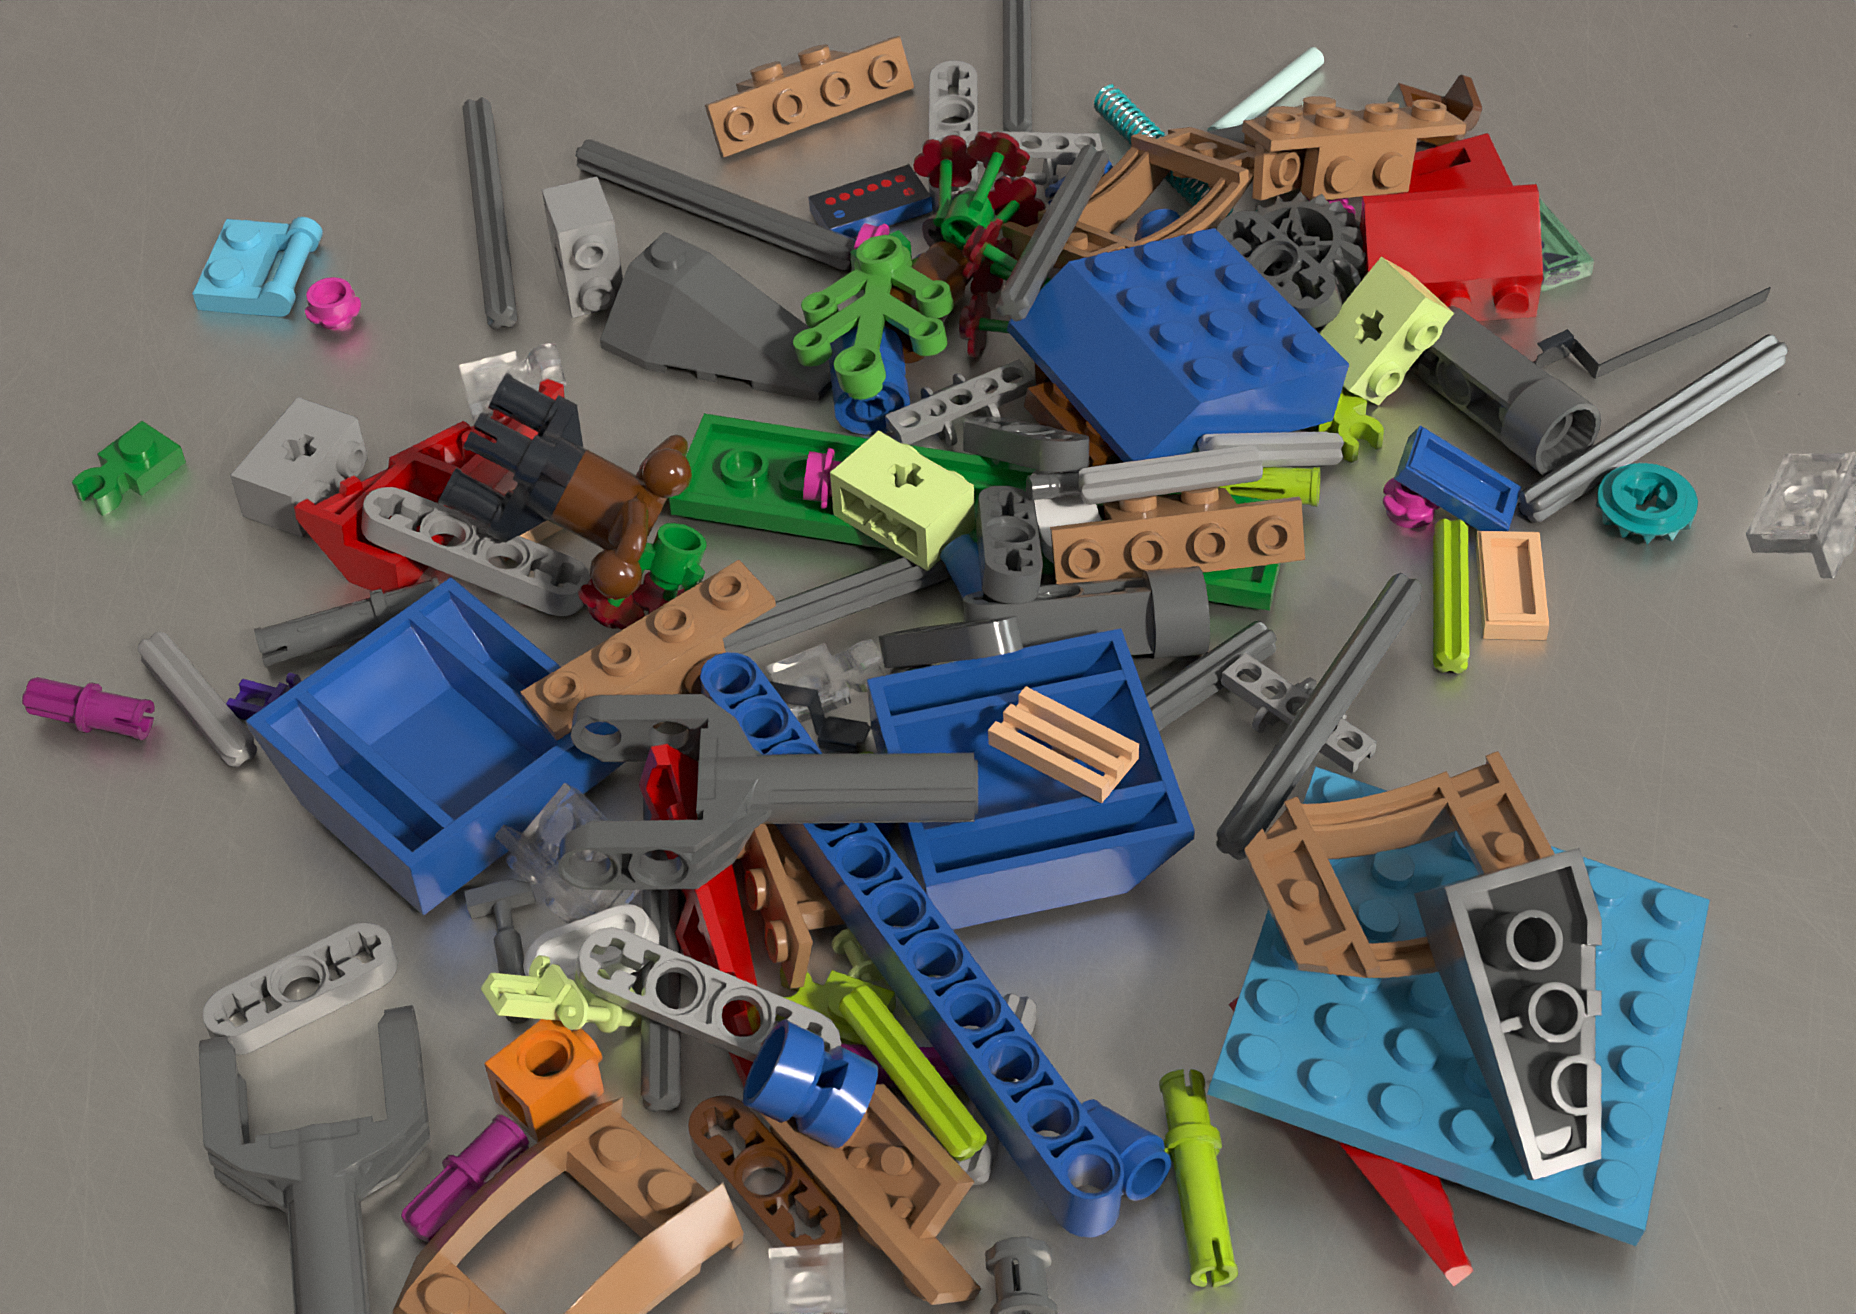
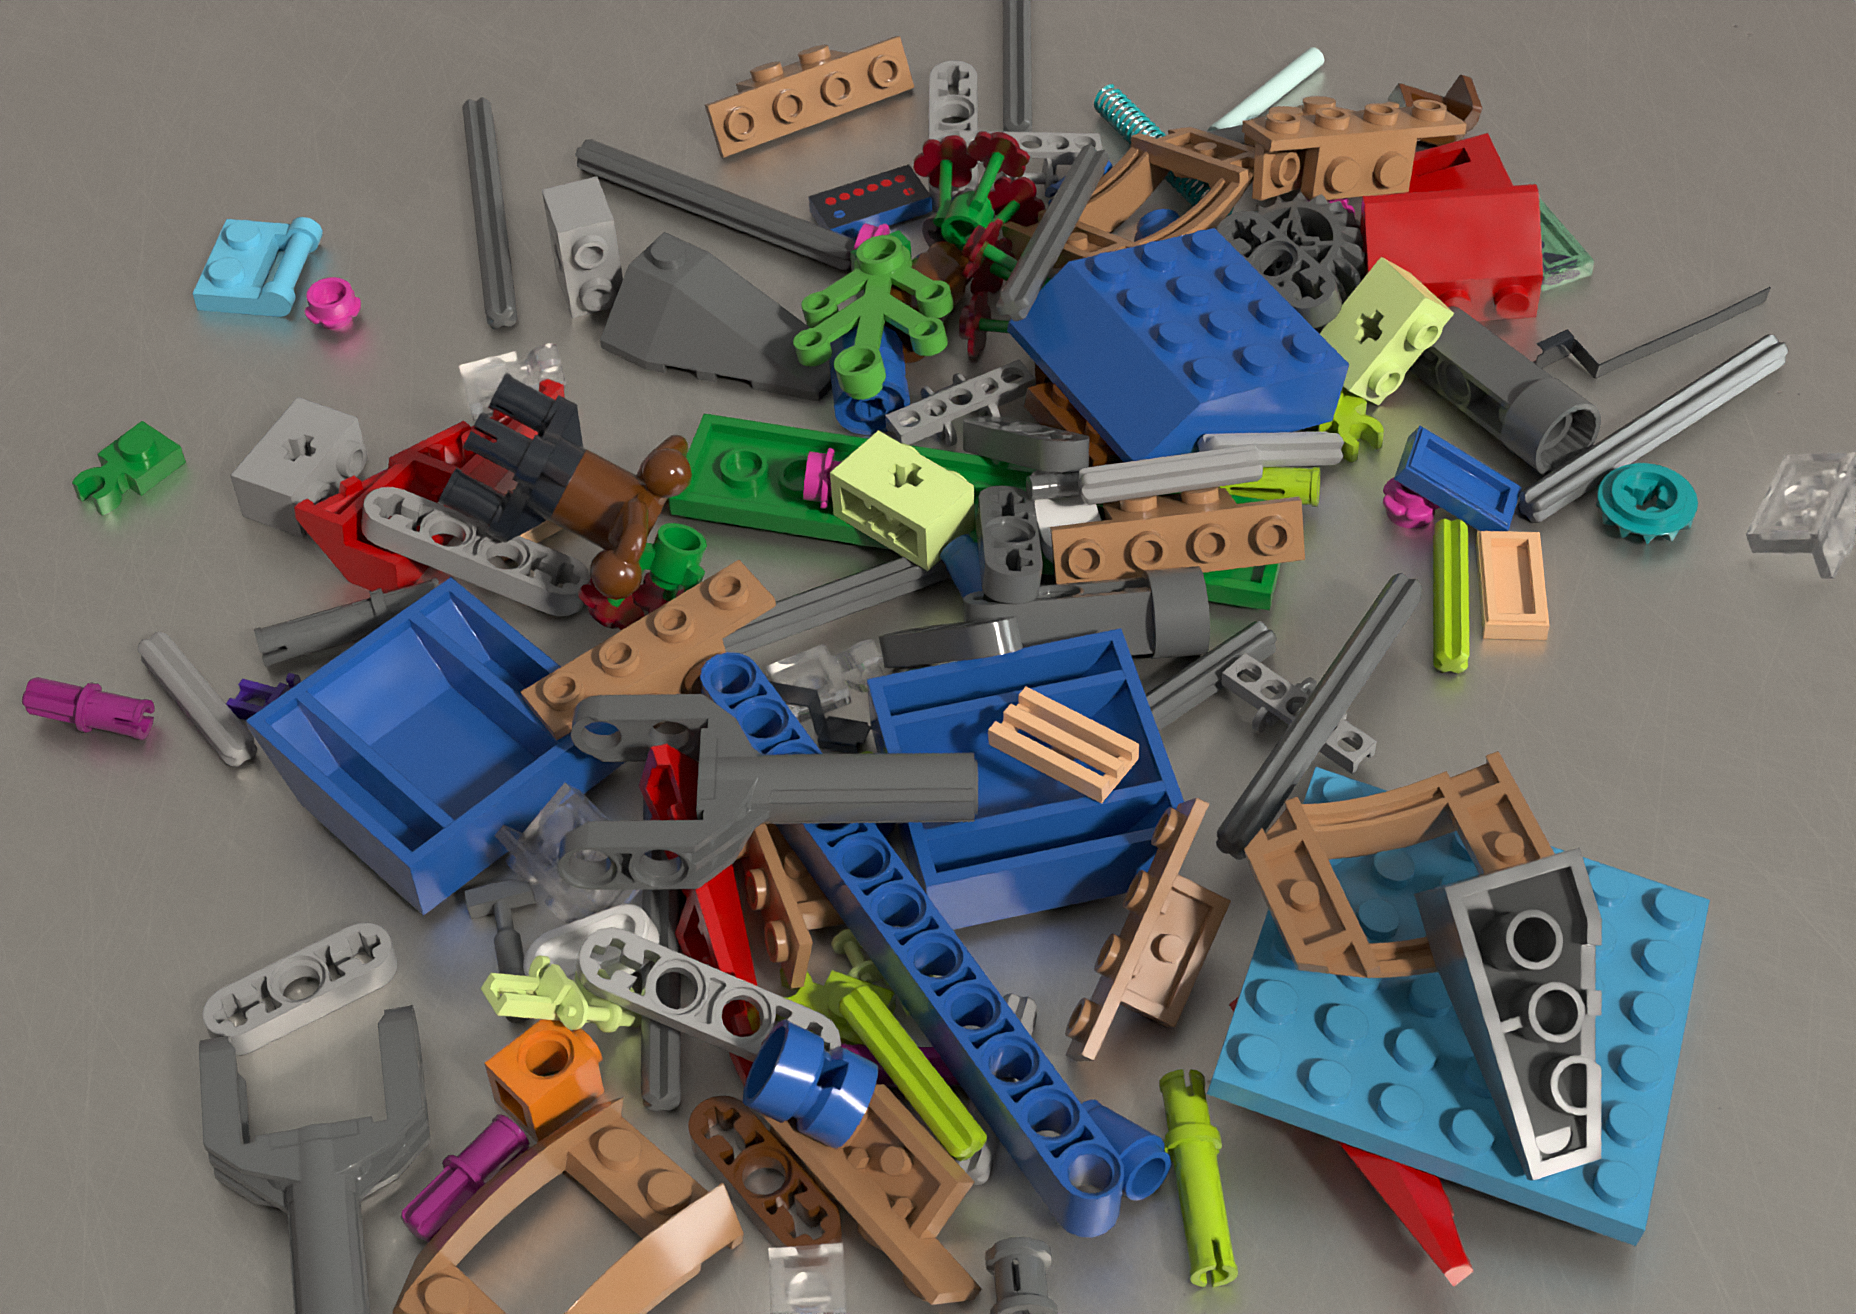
(1161, 941): none -> medium nougat bracket

